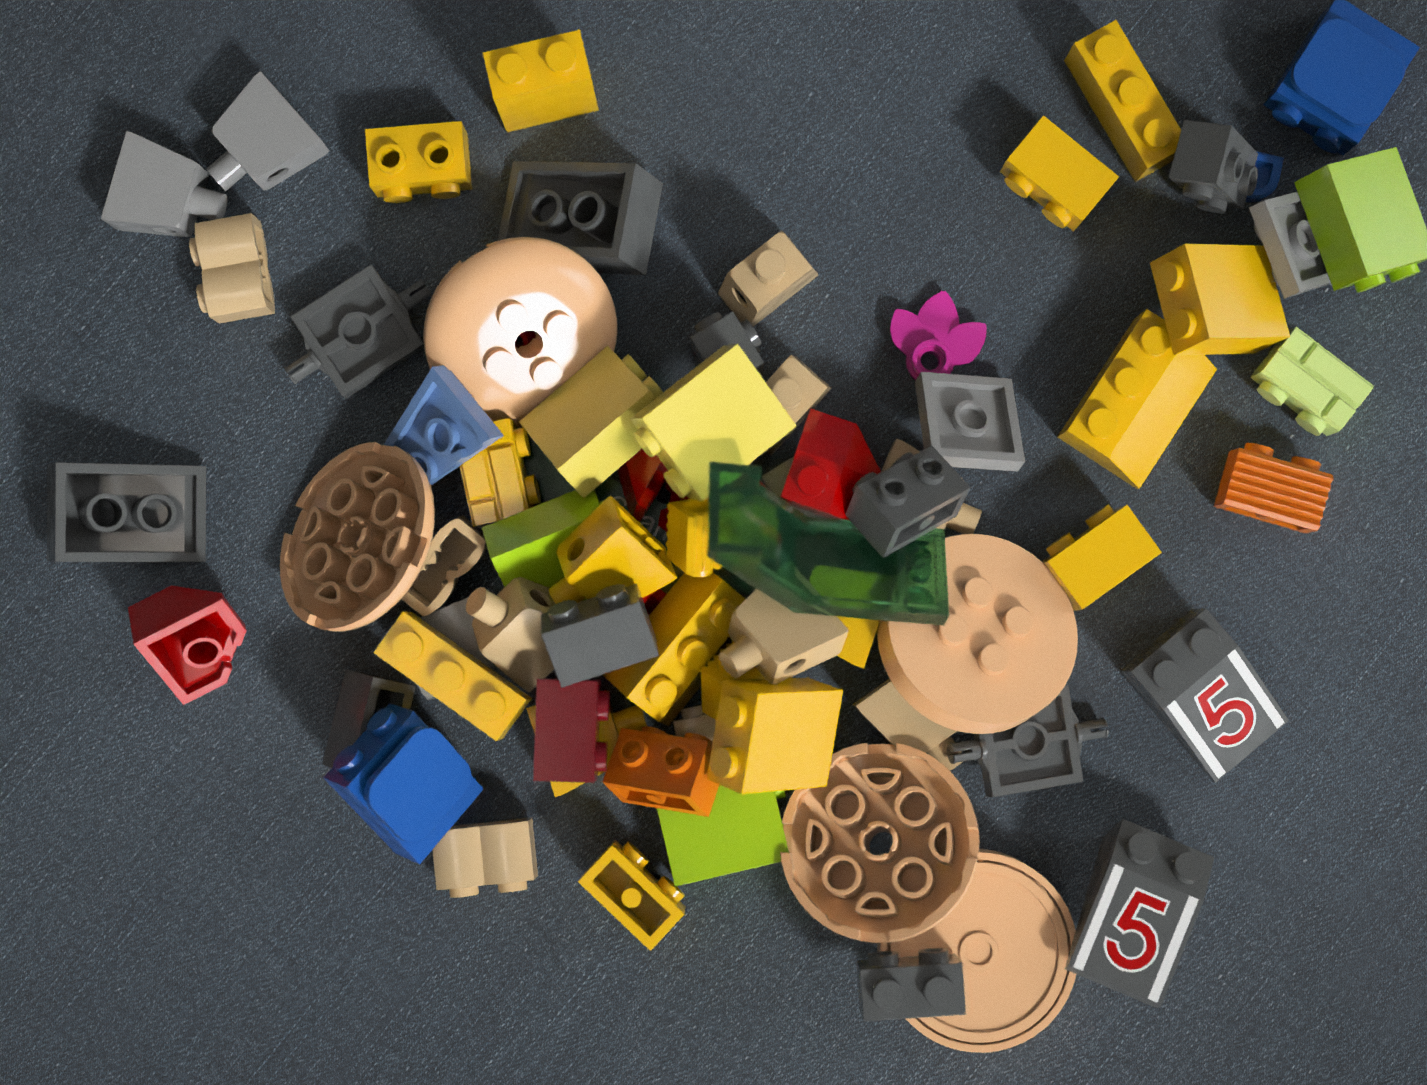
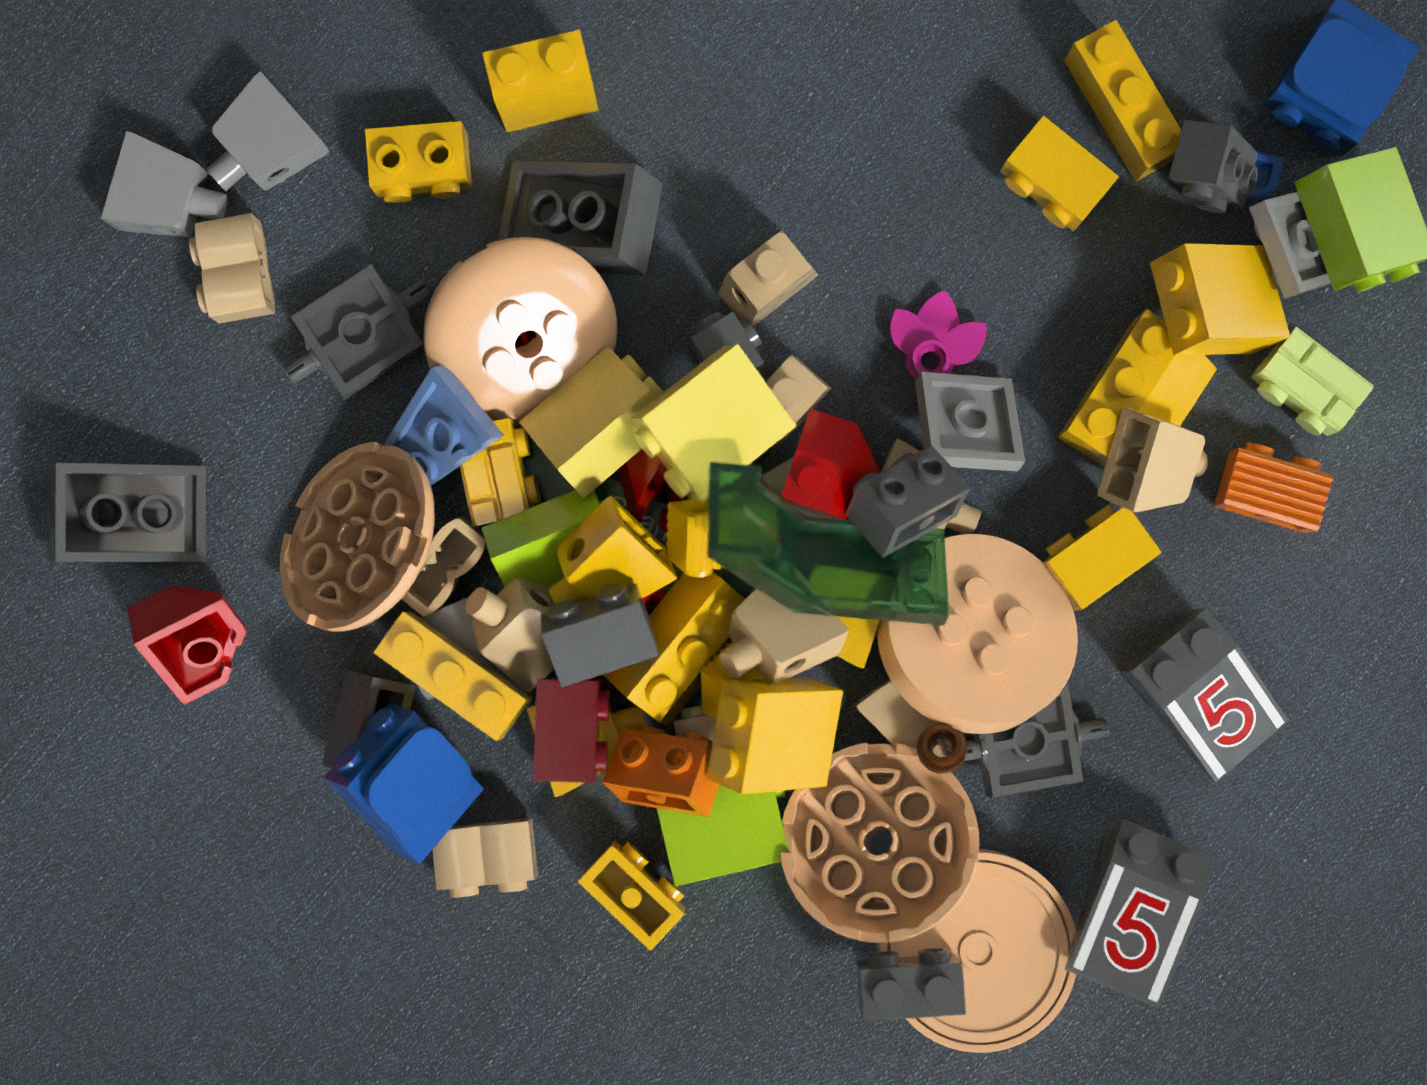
(938, 735): none -> reddish brown plate
(1151, 462): none -> tan torso

